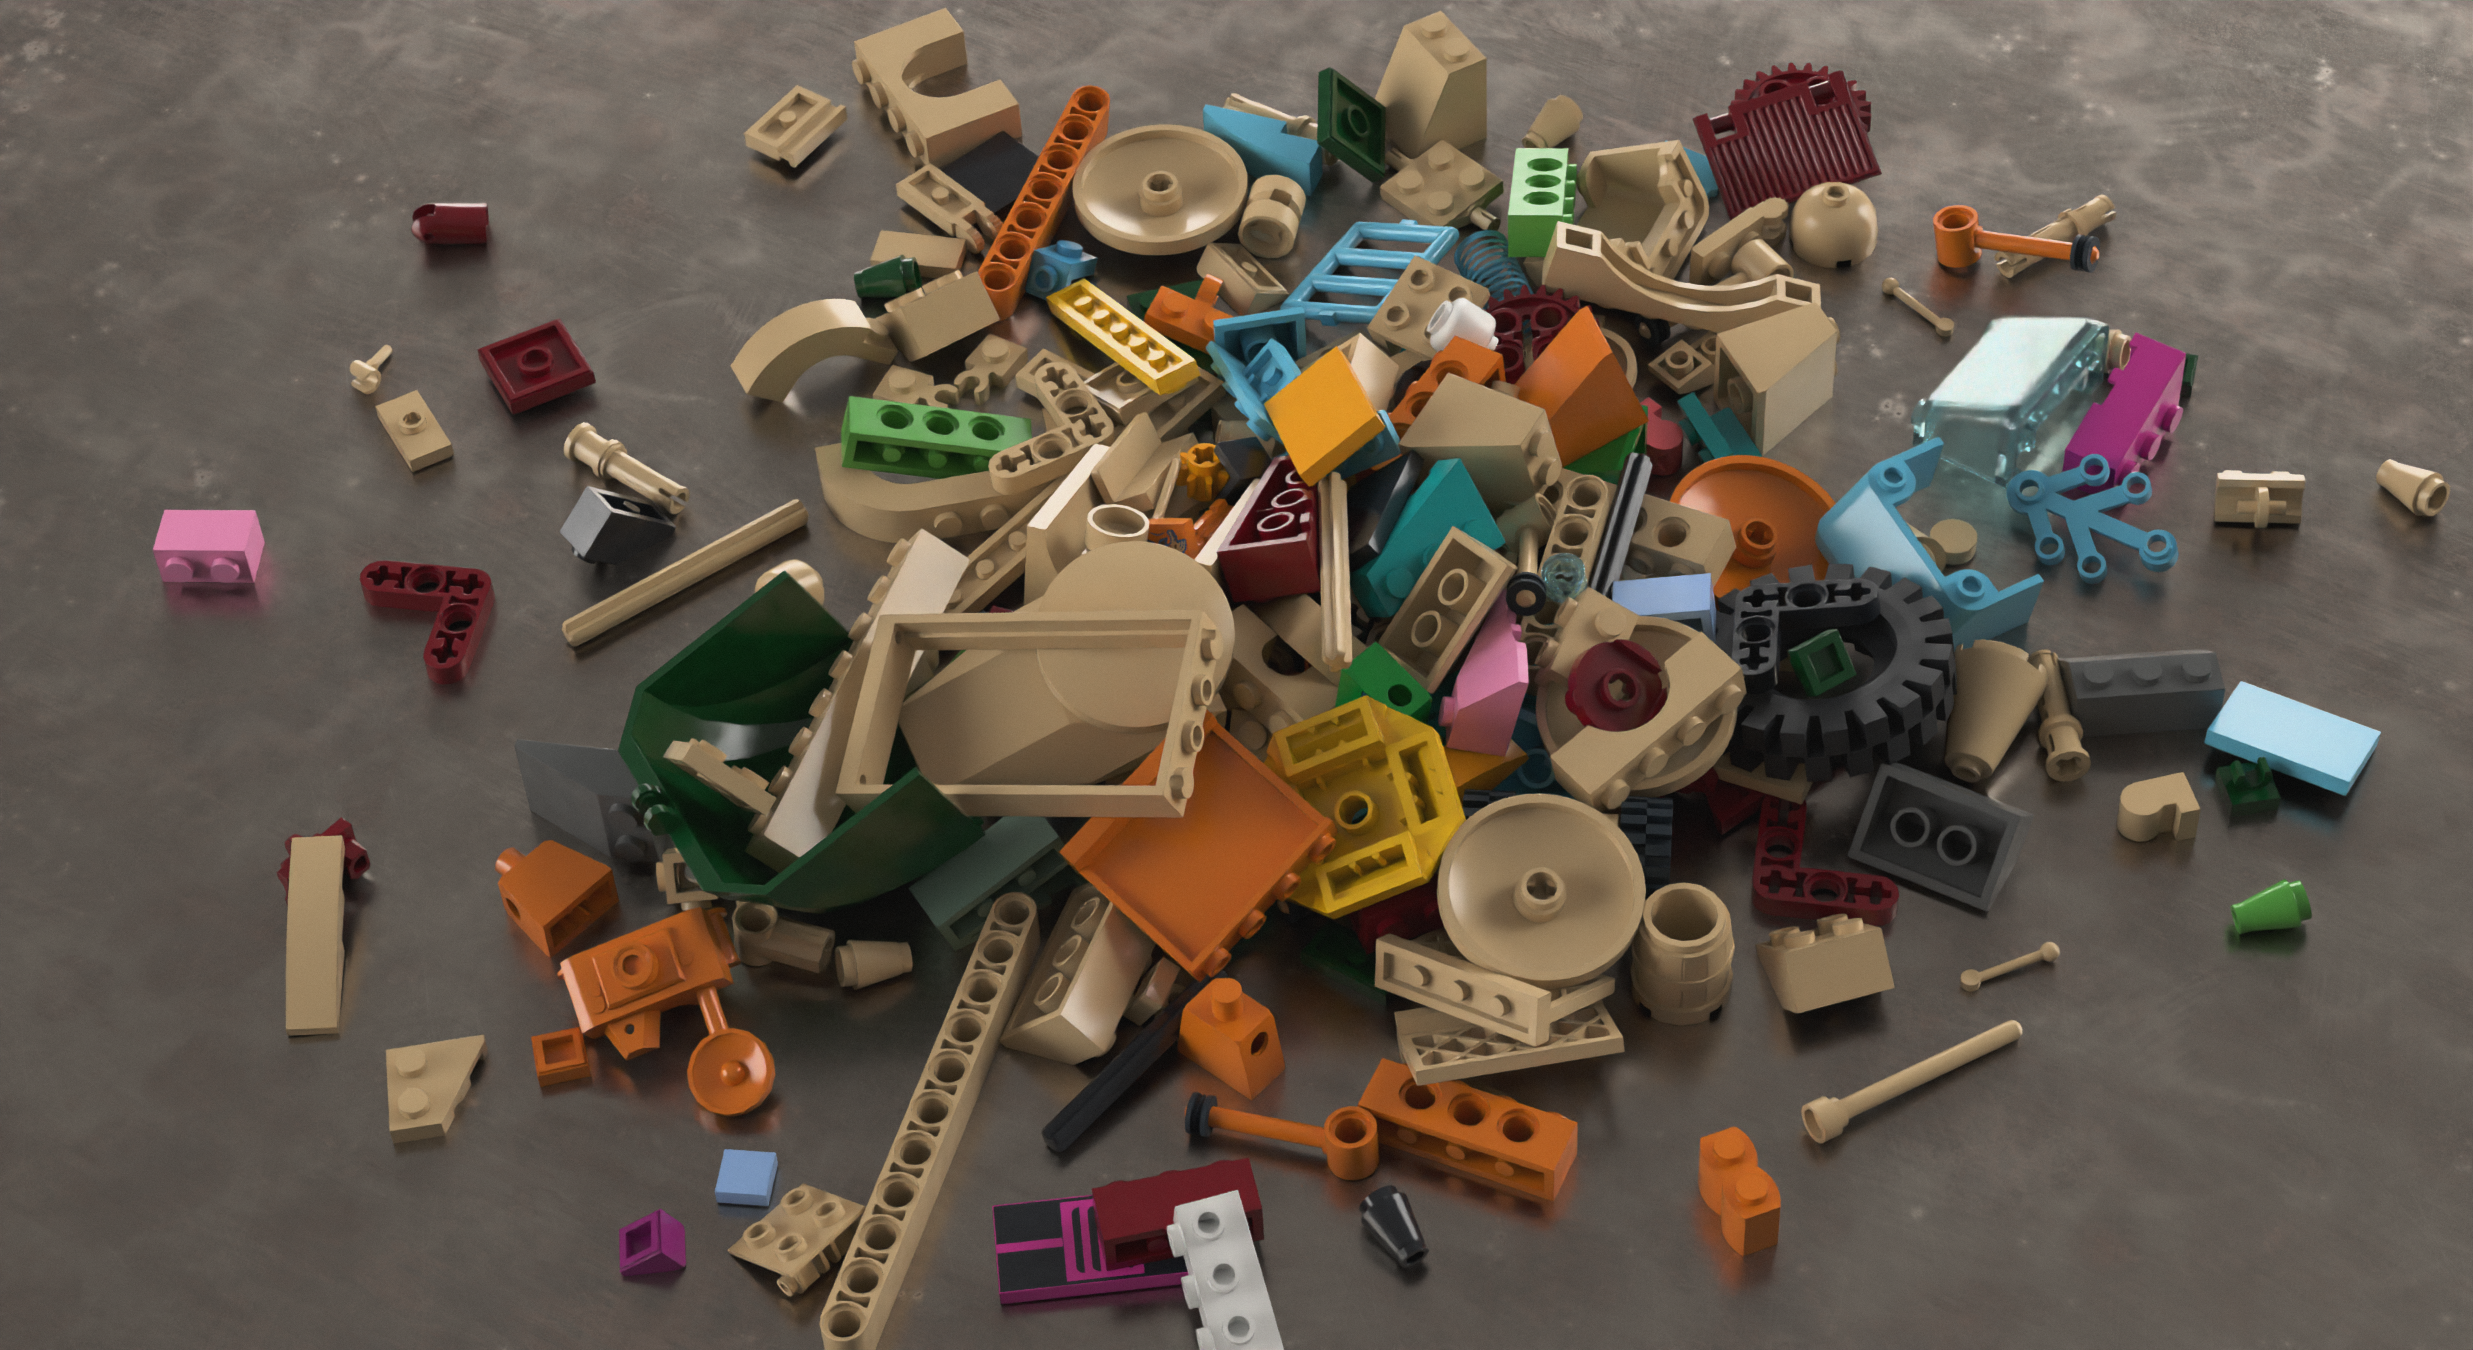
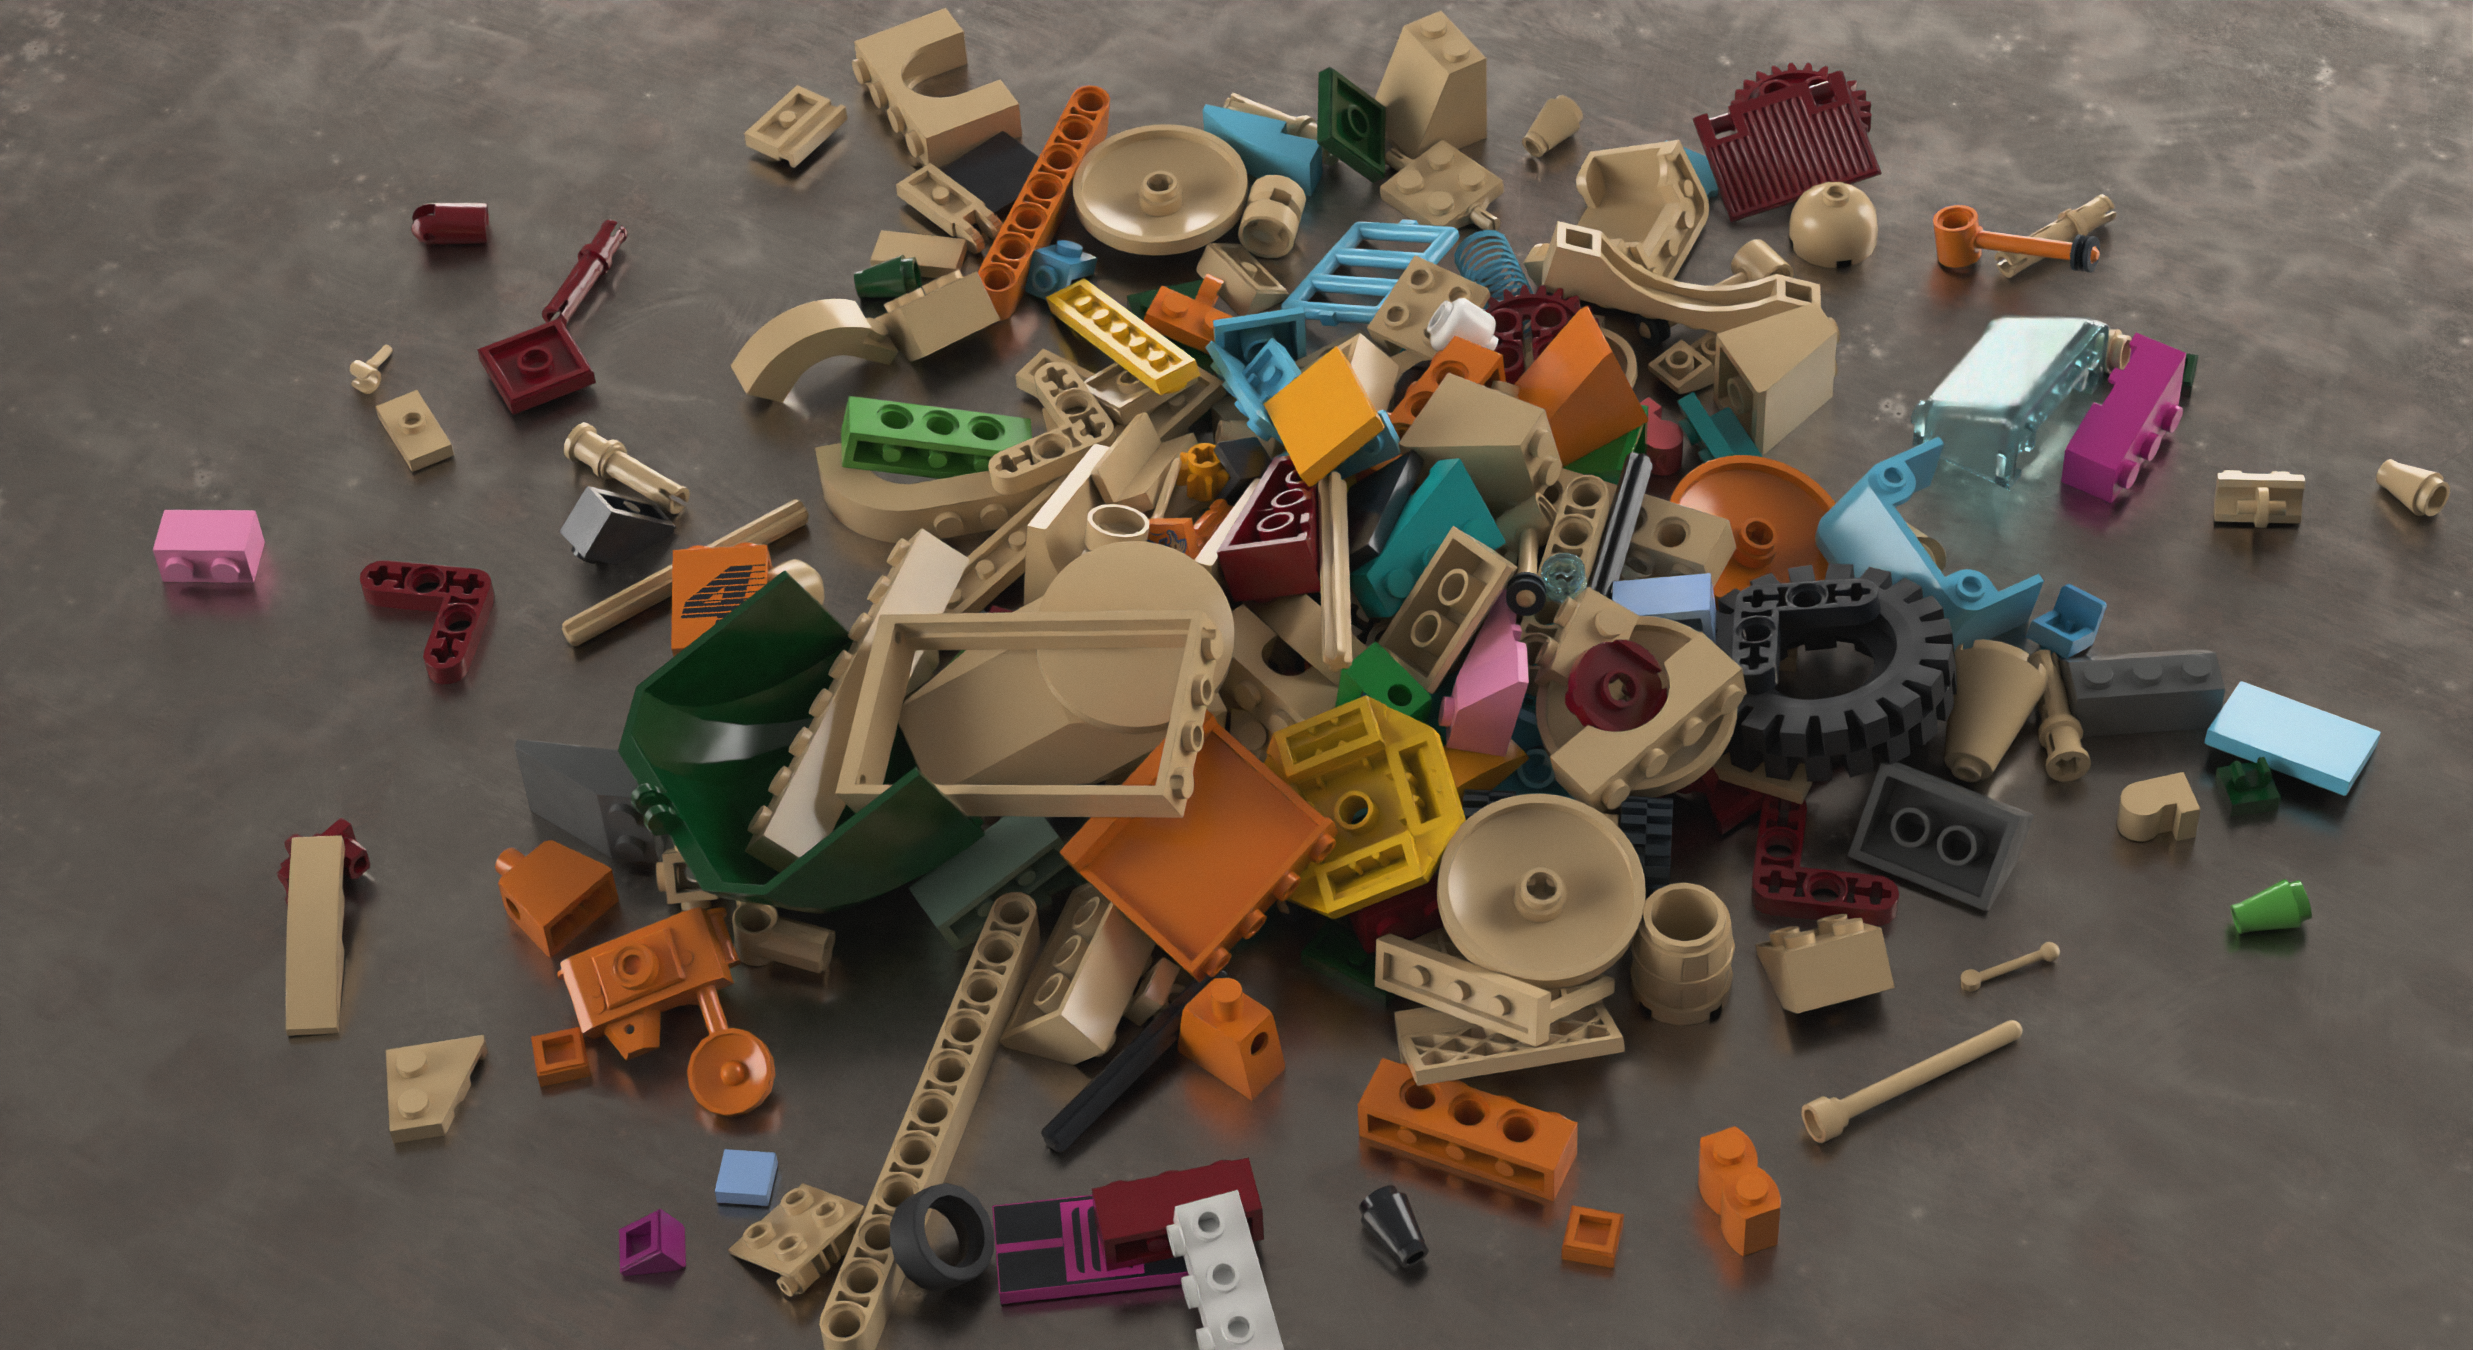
(593, 261): none -> dark red pin
(707, 766): tan plate -> none
(711, 585): none -> orange panel
(871, 962): tan cone -> none
(912, 1247): none -> black tyre
(914, 388): tan plate -> none
(991, 363): tan plate -> none
(1346, 1138): orange piece -> none
(1539, 197): bright green brick -> none
(1592, 1236): none -> orange tile
(1714, 254): tan hinge -> none
(1821, 662): dark green tile -> none
(1944, 326): tan hinge -> none
(1957, 539): tan tile -> none
(2070, 624): none -> dark azure bracket
(2087, 515): medium azure plant -> none

